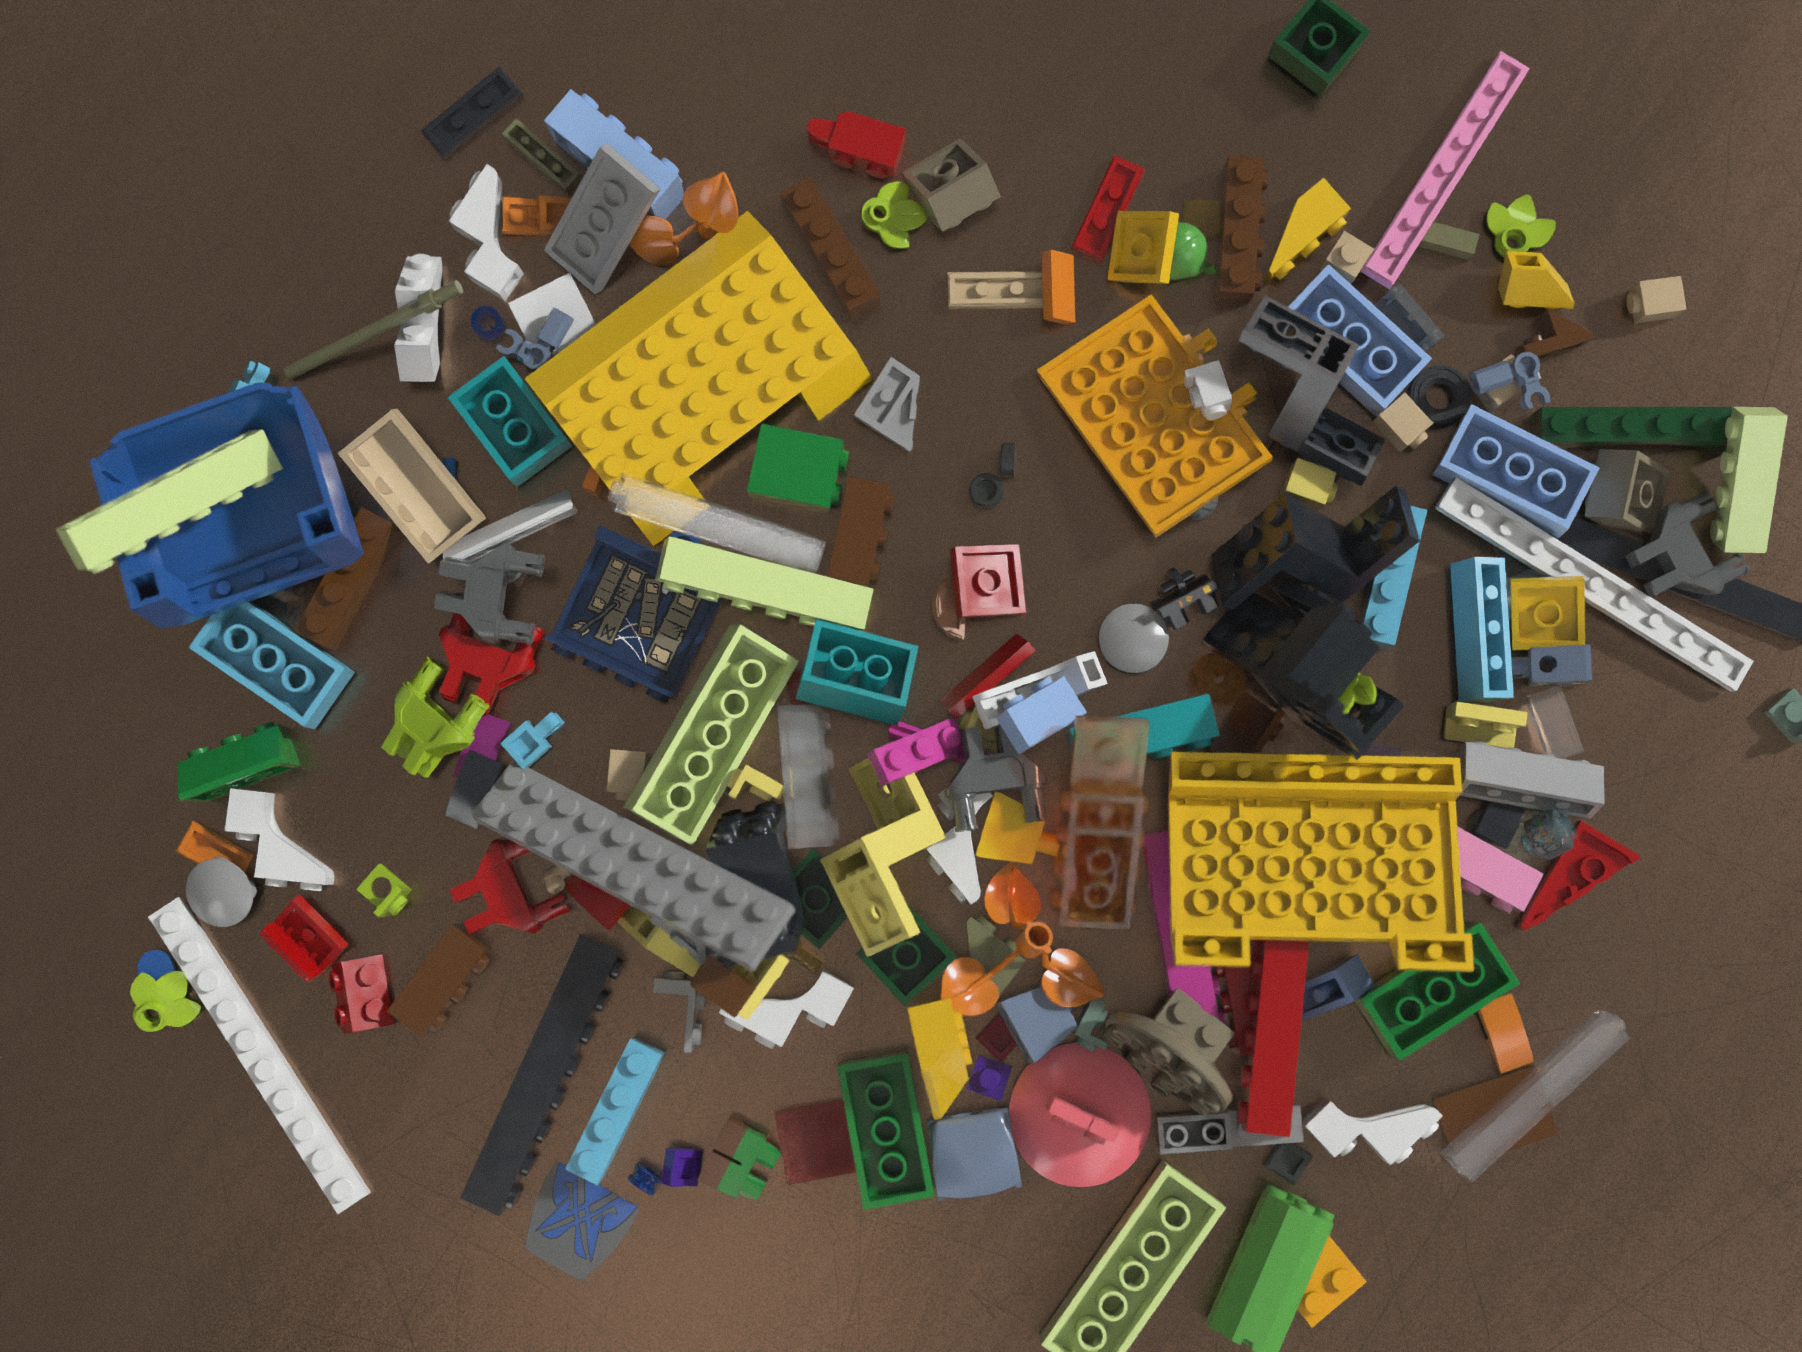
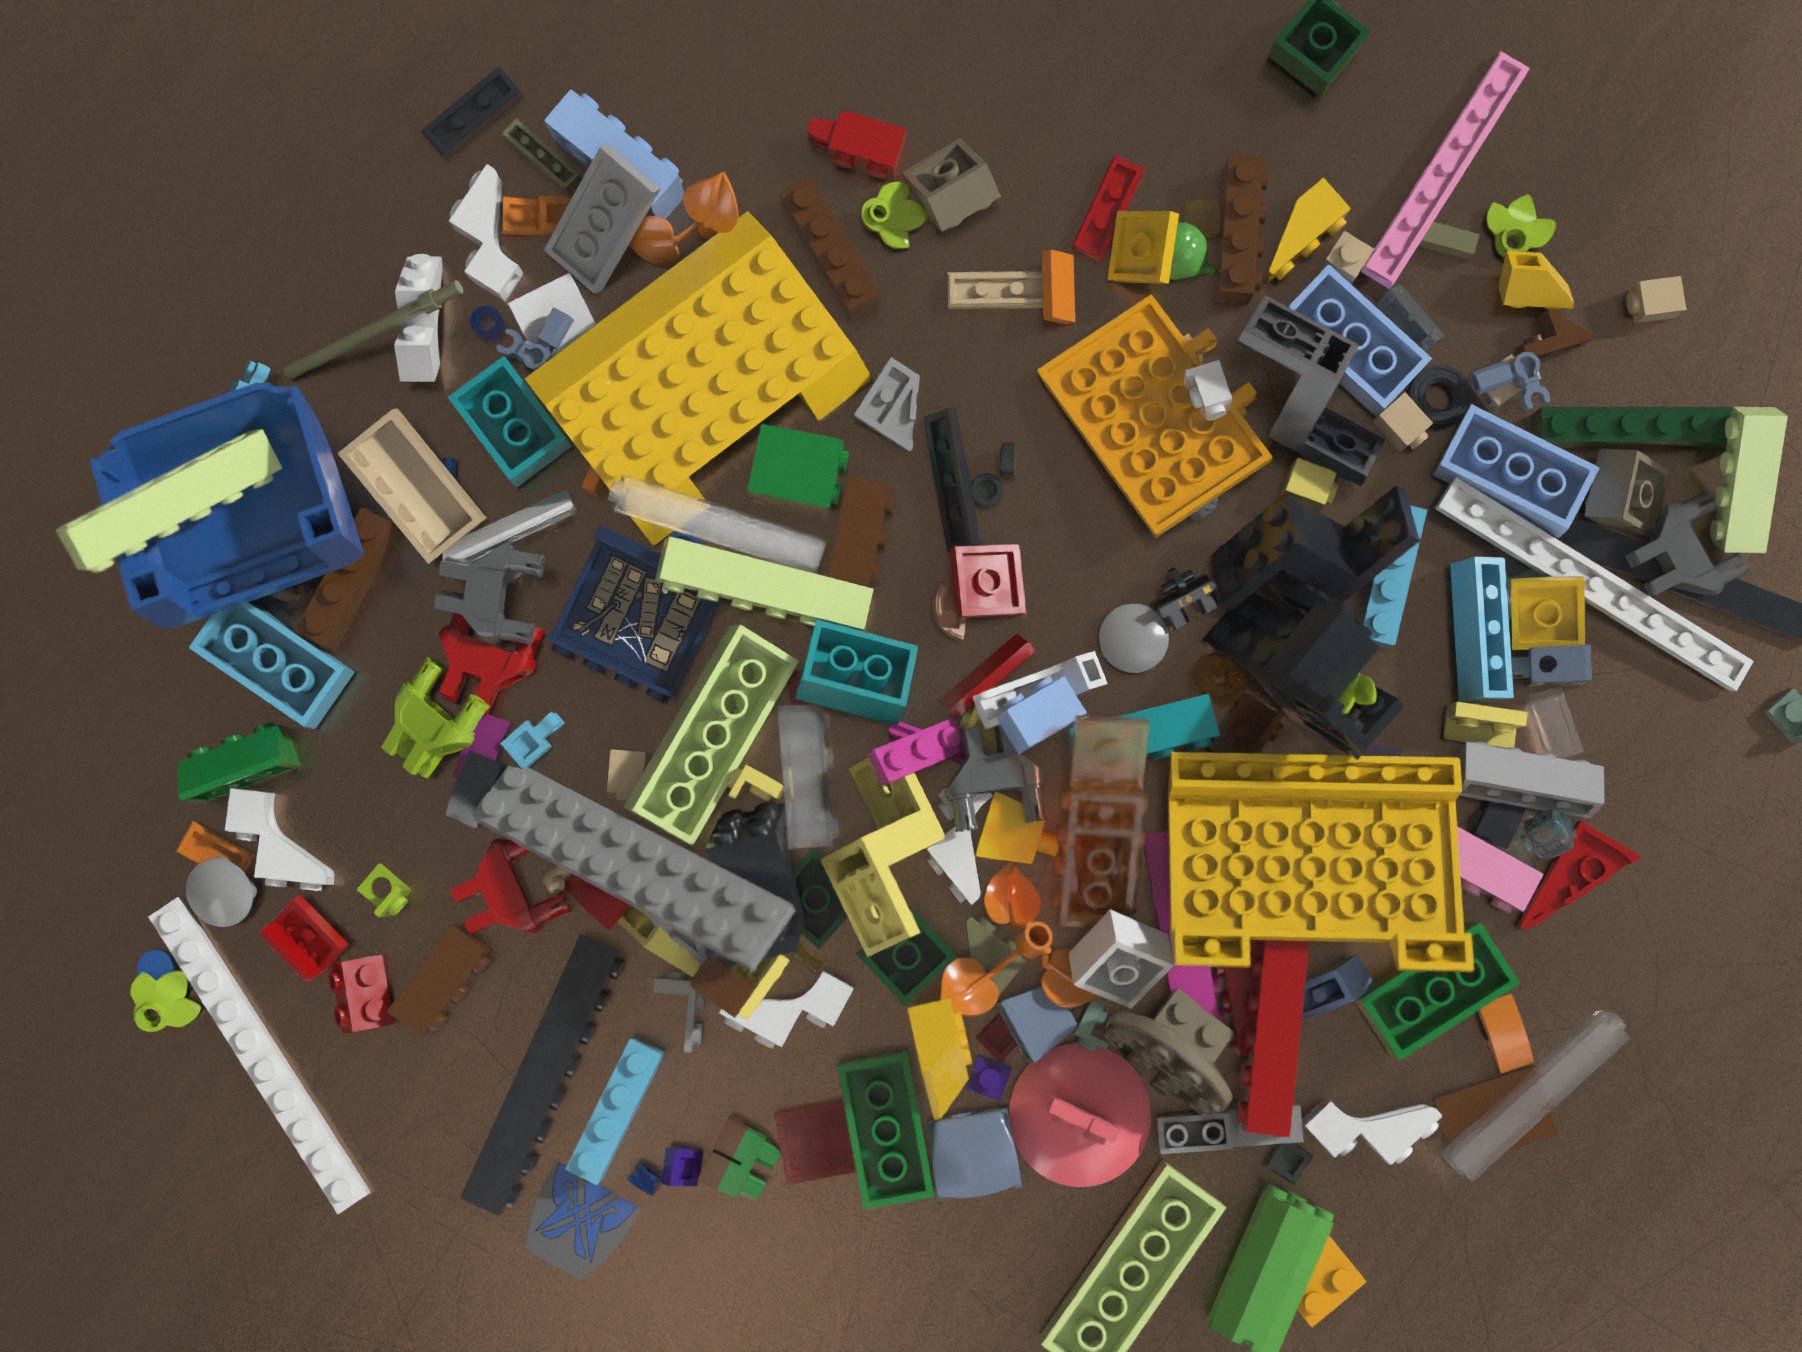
(952, 479): none -> black plate
(1120, 959): none -> white brick

